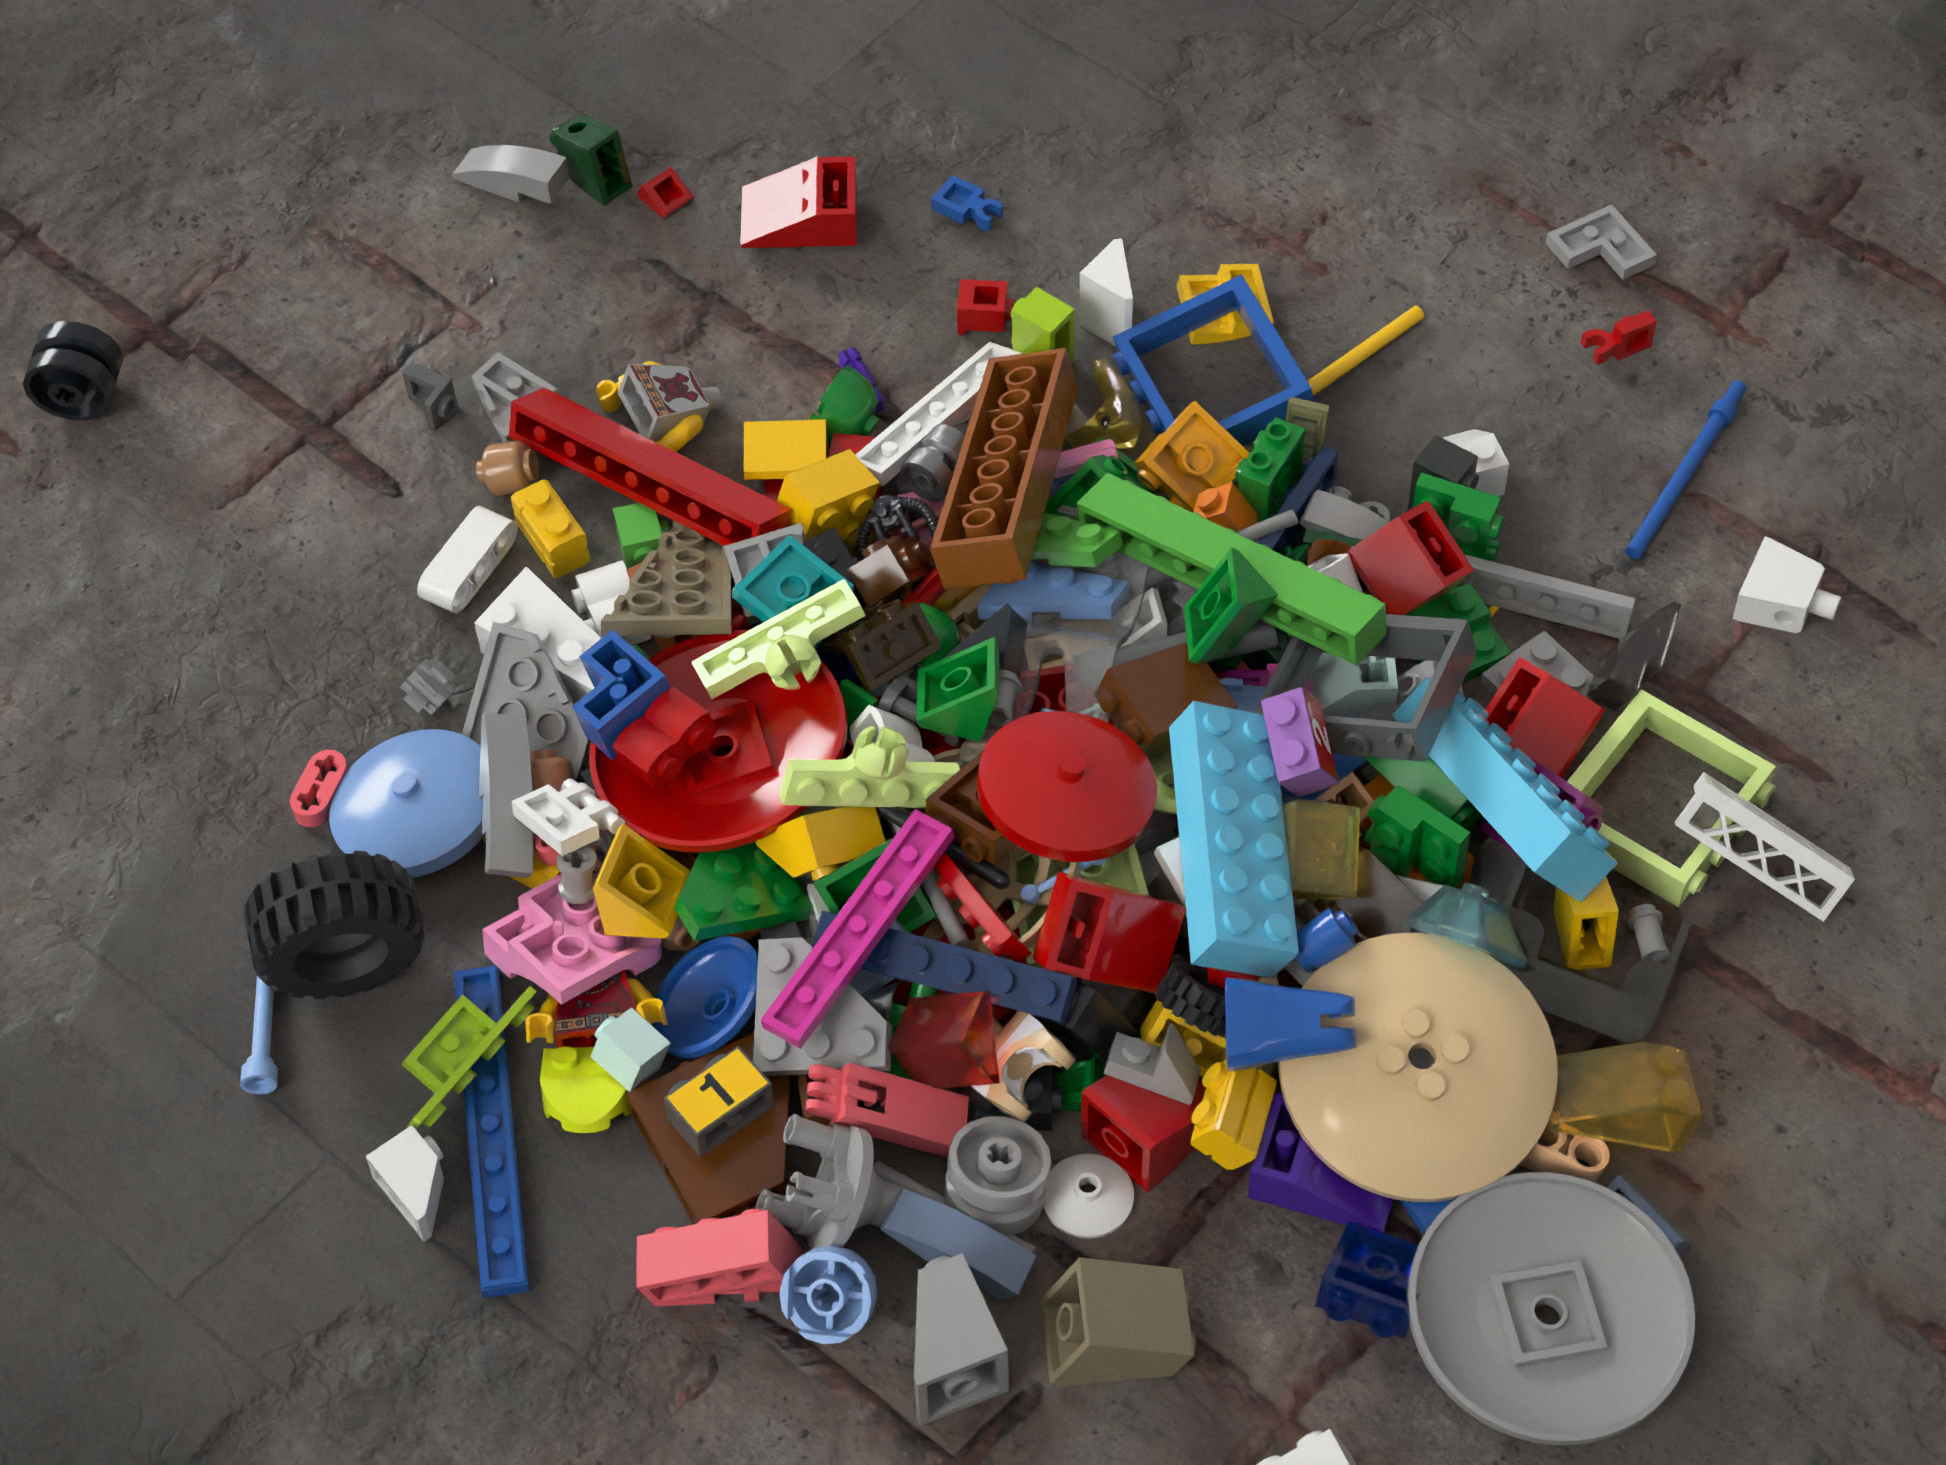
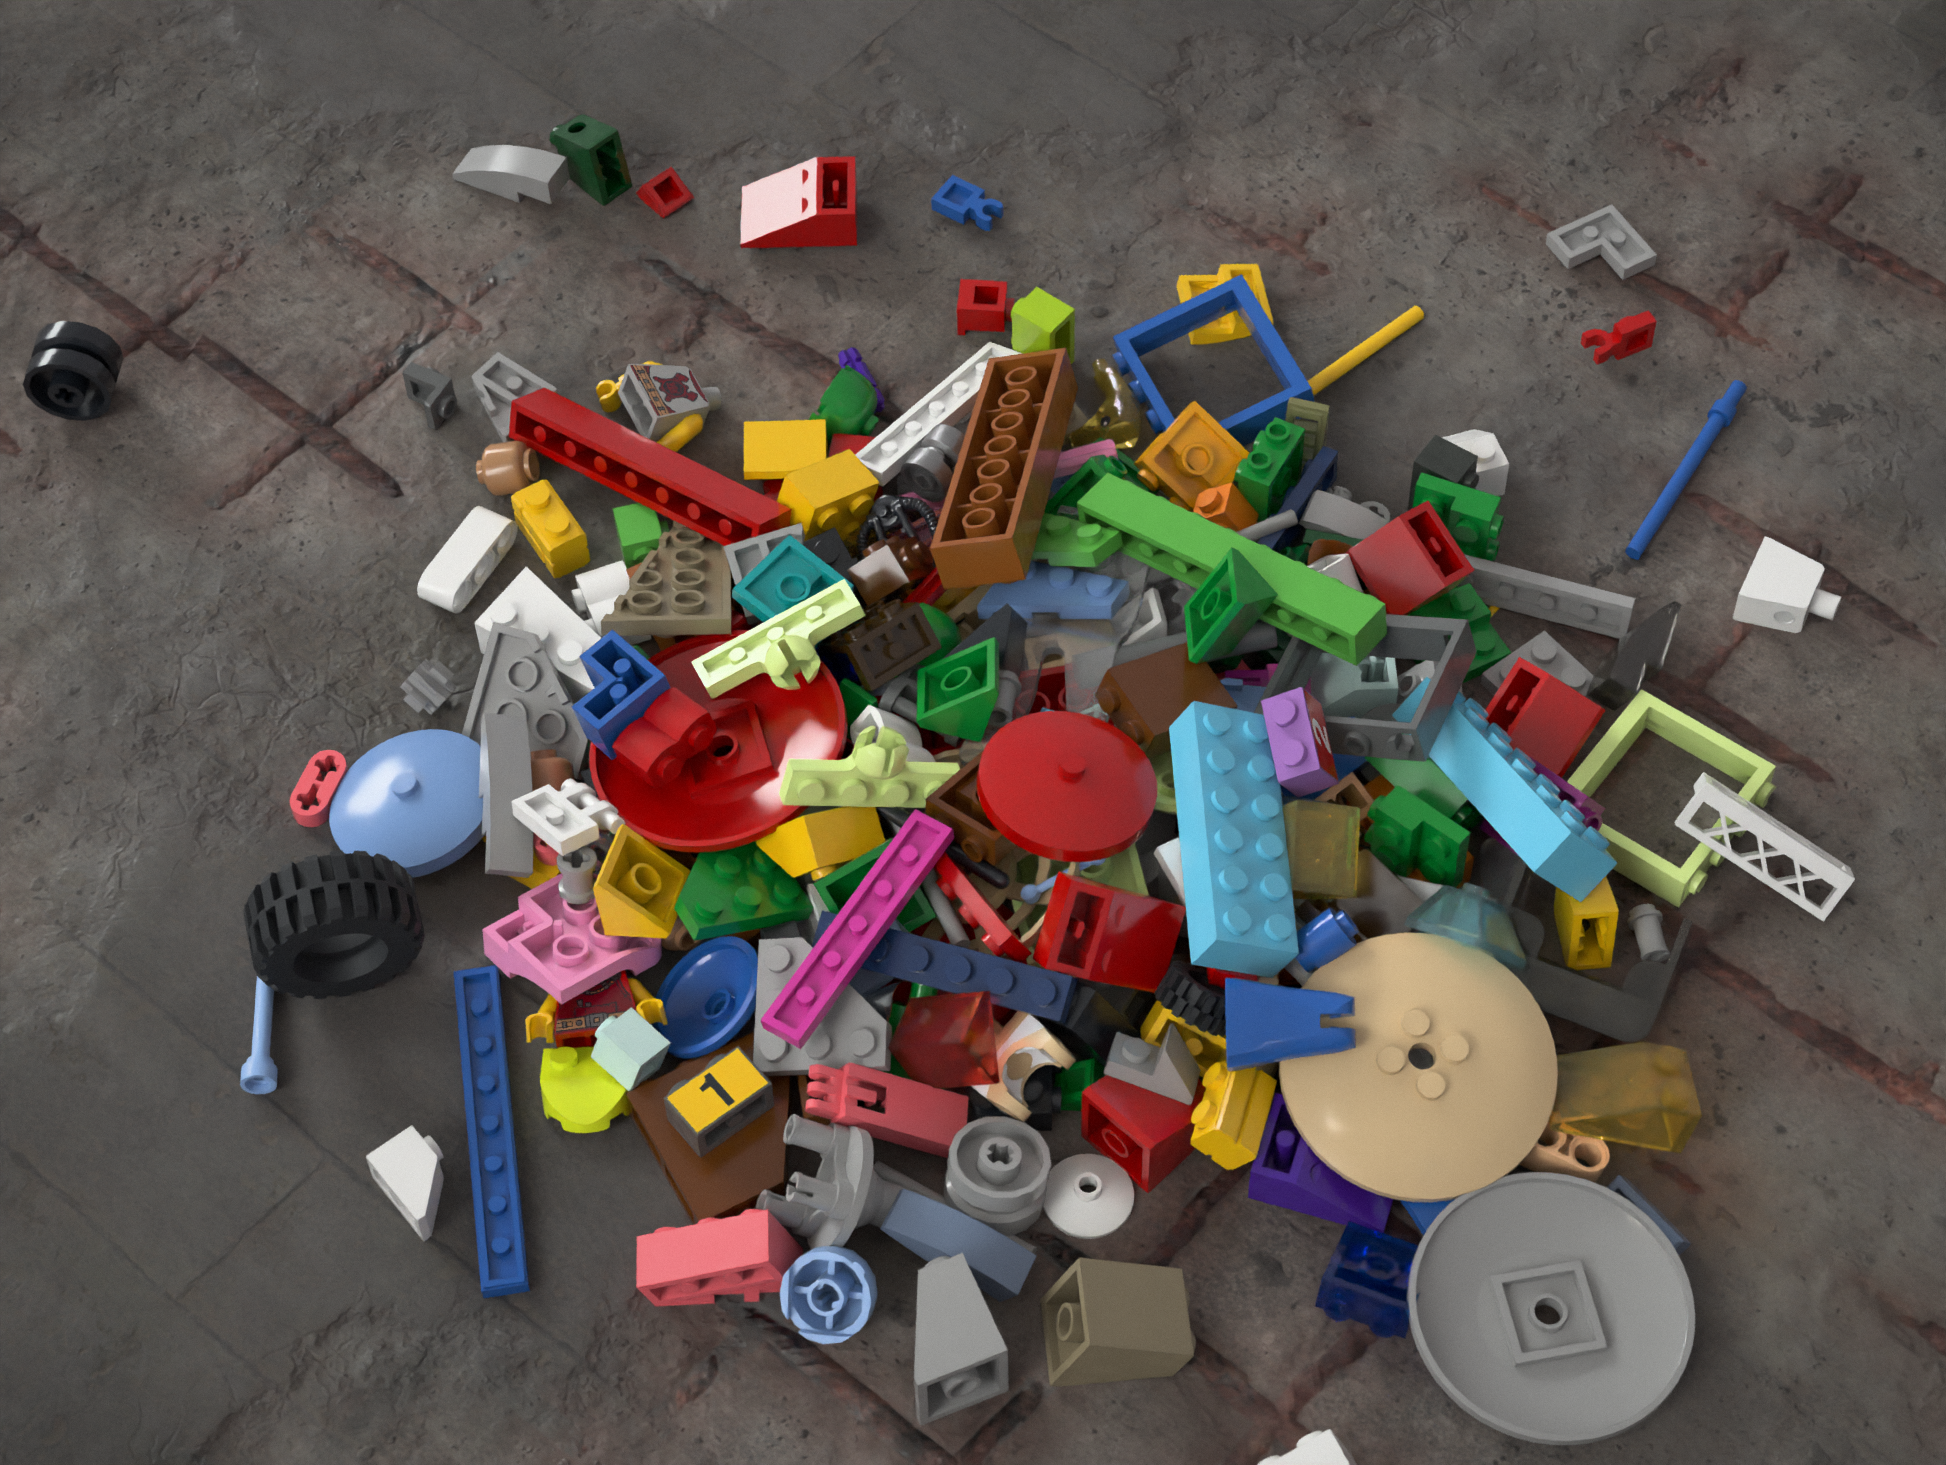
(453, 1047): lime bracket -> none
(1106, 293): white slope -> none

